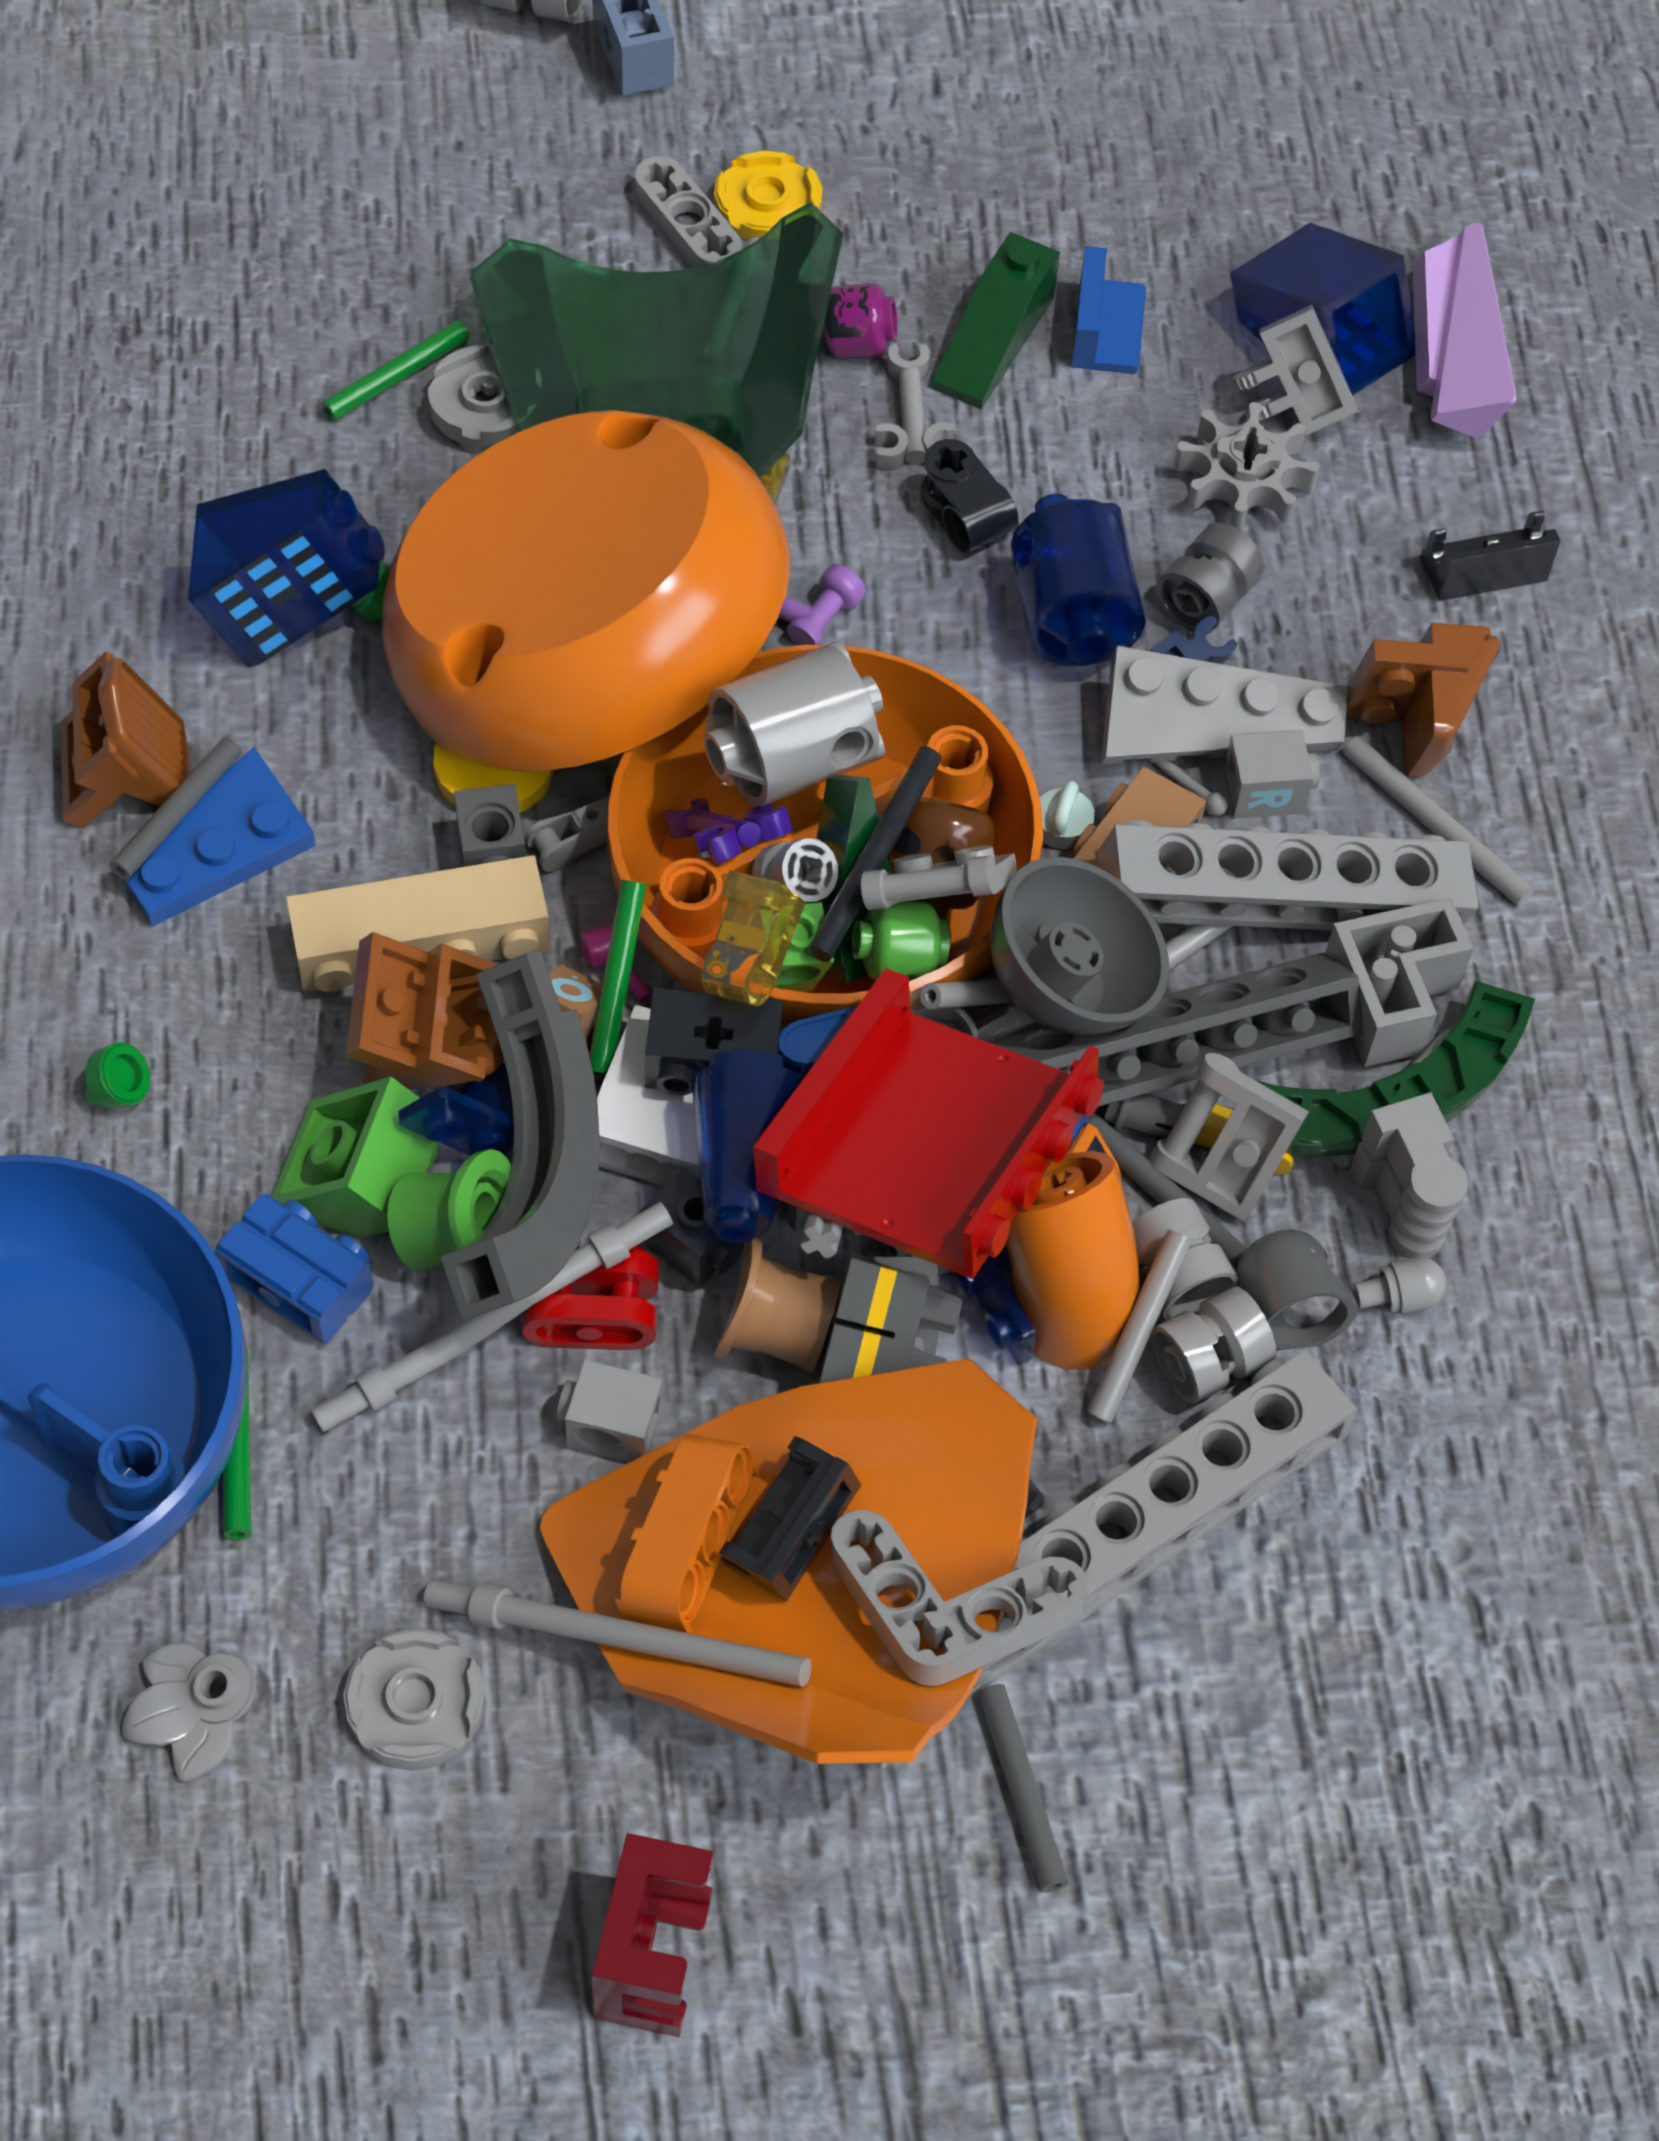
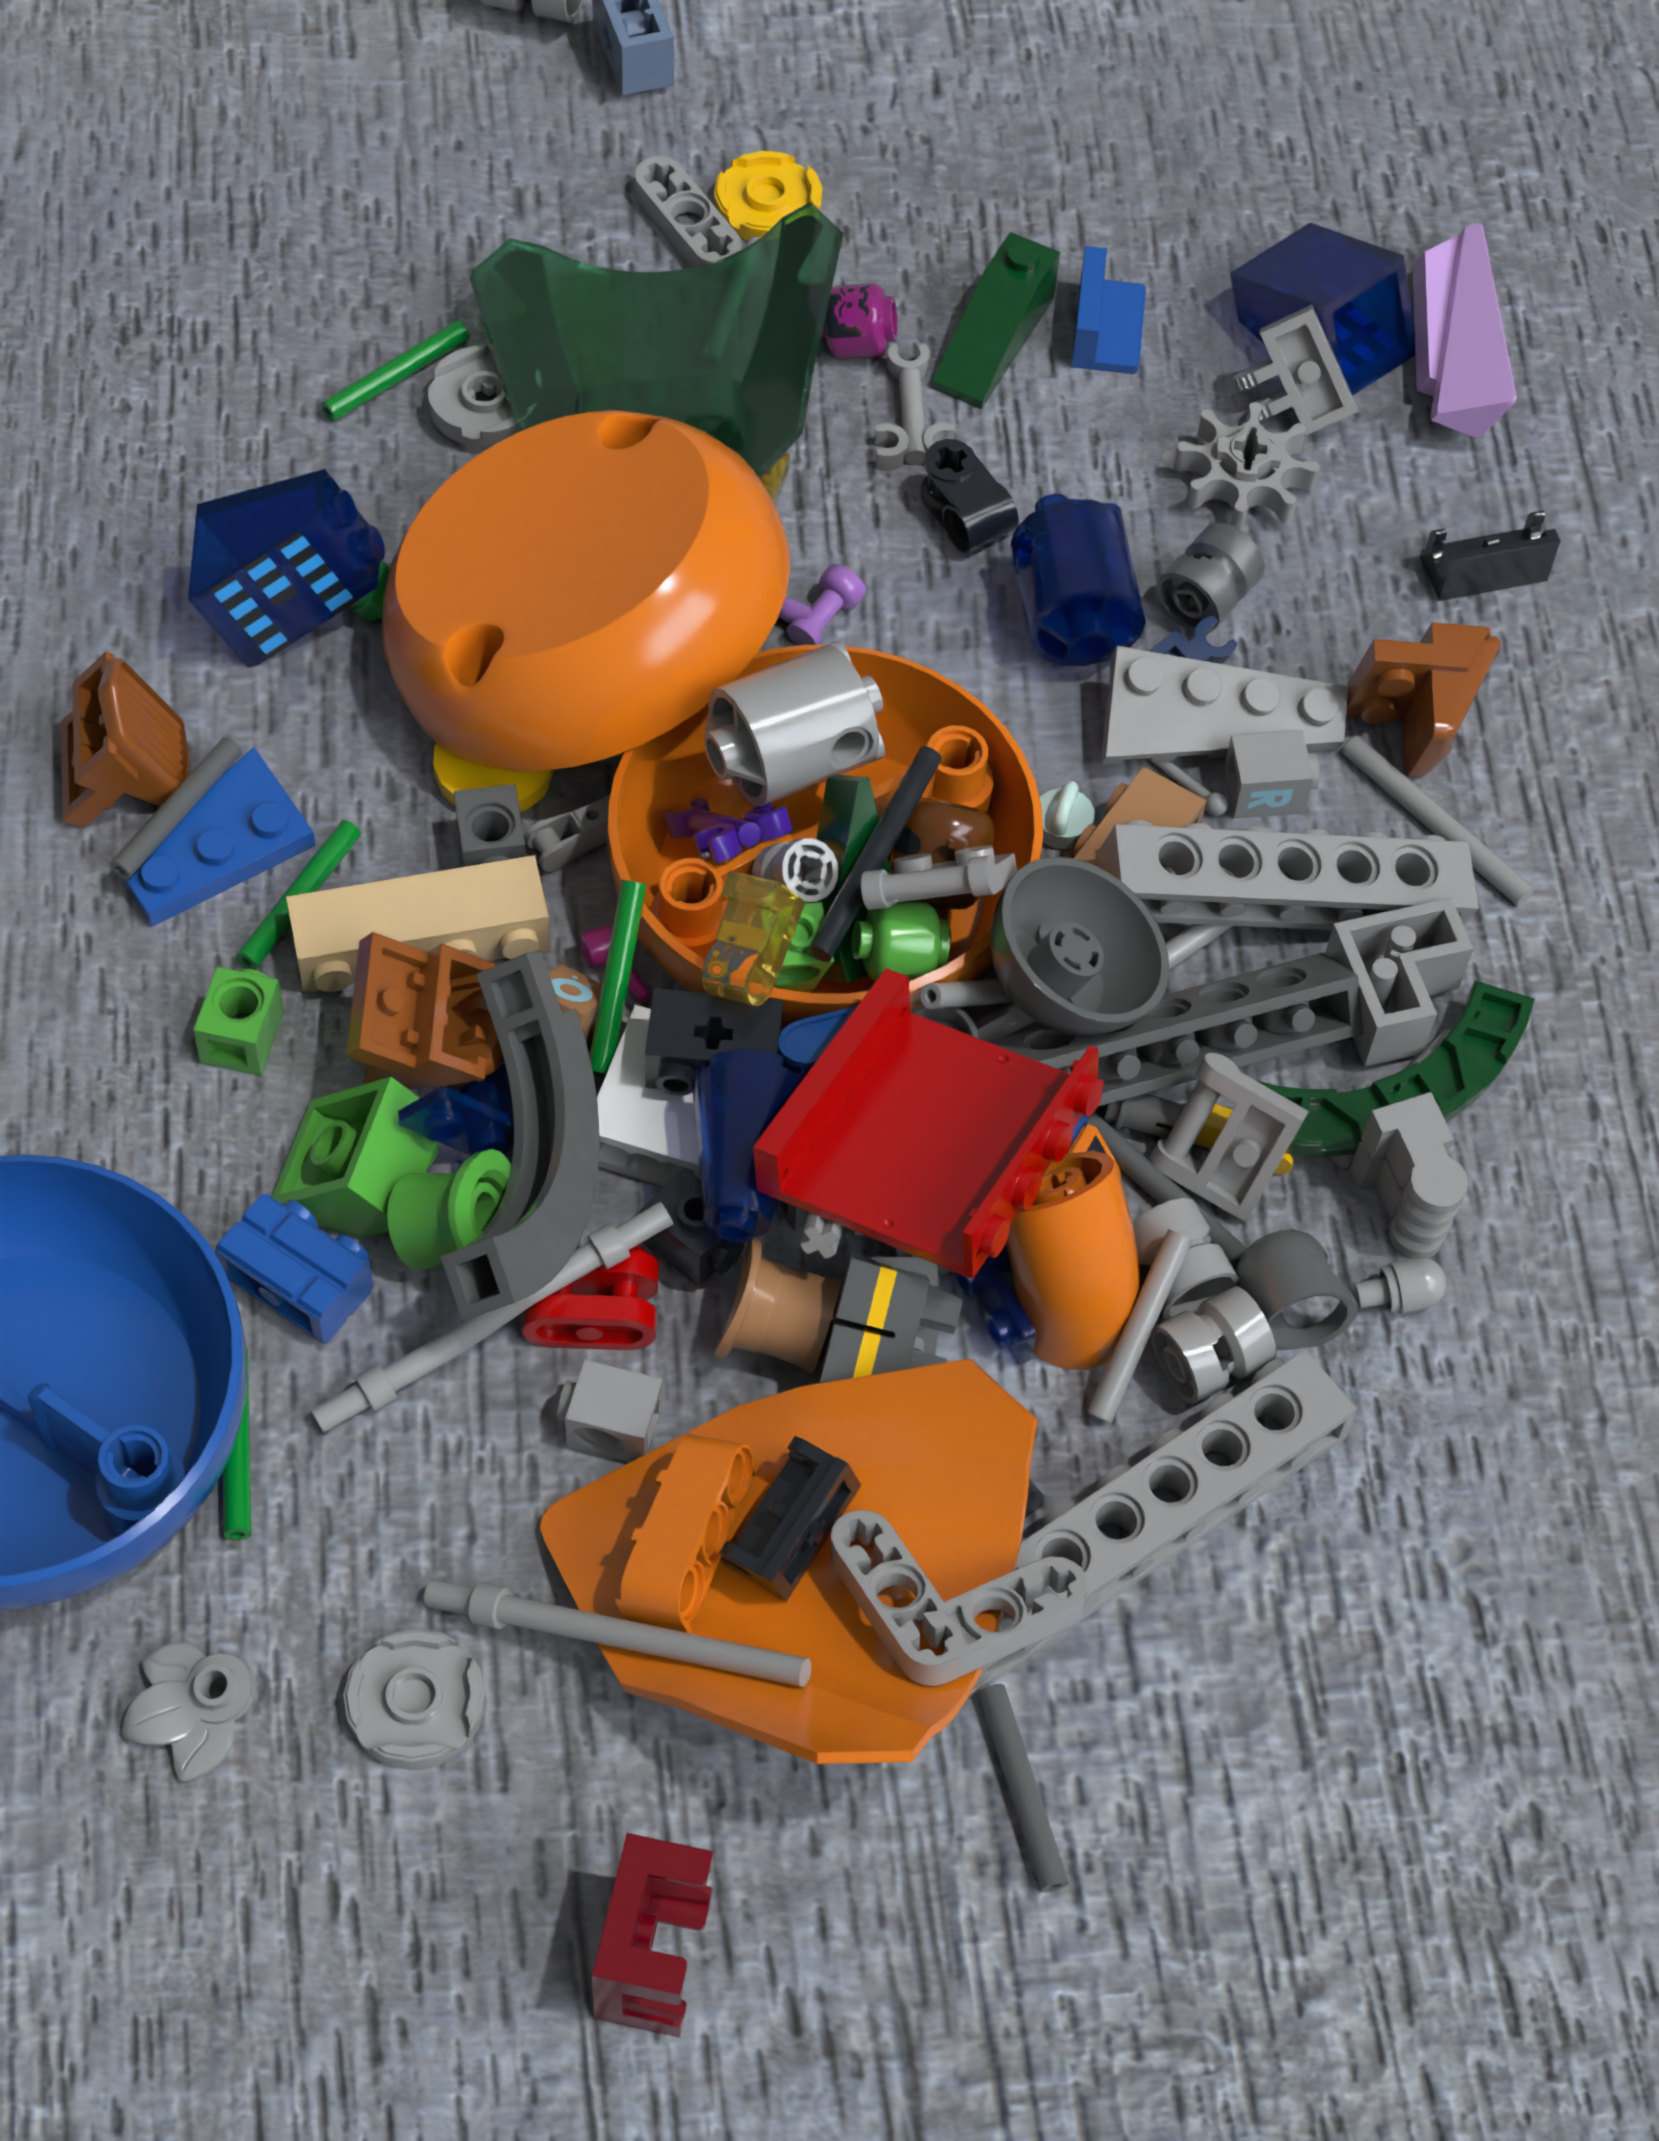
(116, 1076): green tile -> none
(243, 1042): none -> bright green brick
(308, 881): none -> green piece

